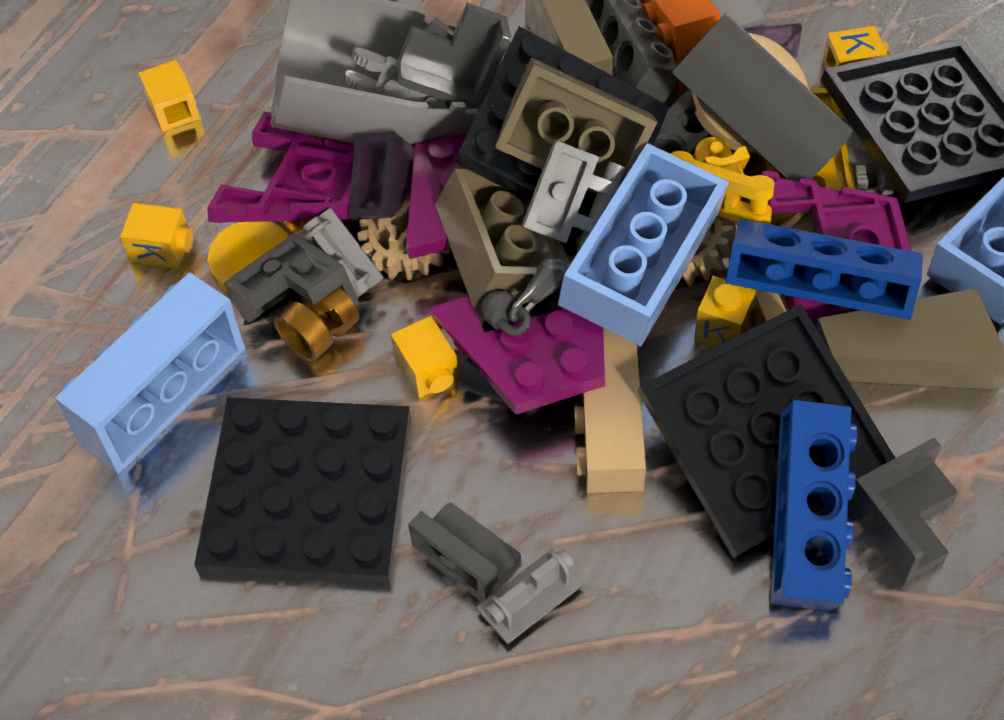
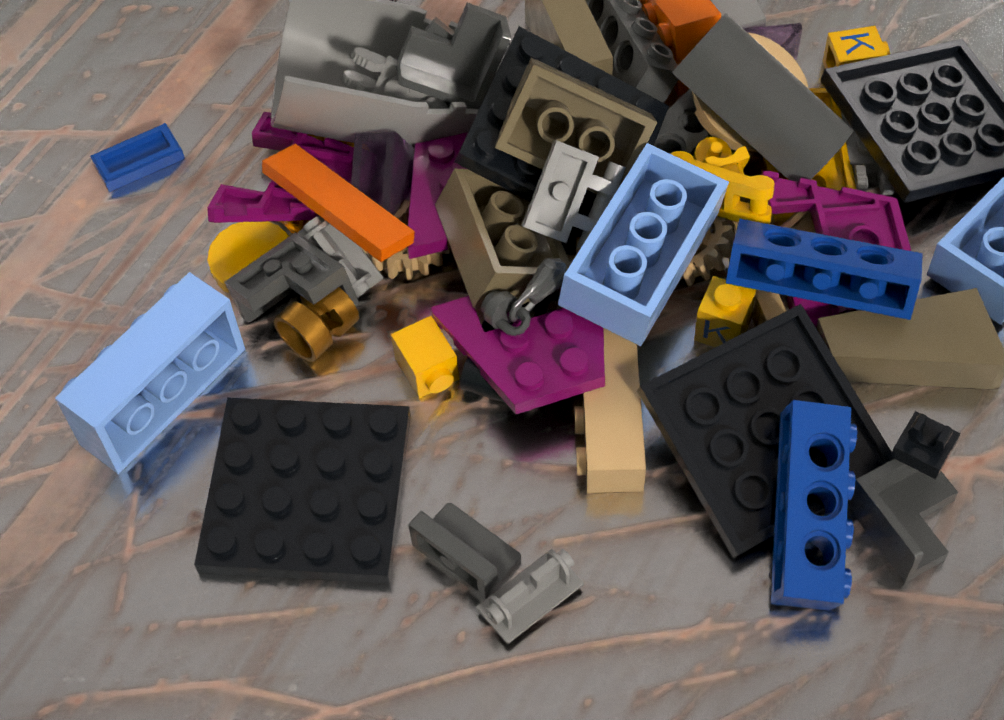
(137, 157): none -> blue tile
(156, 235): yellow brick -> none
(169, 95): yellow brick -> none
(338, 202): none -> orange tile
(925, 444): none -> black tile

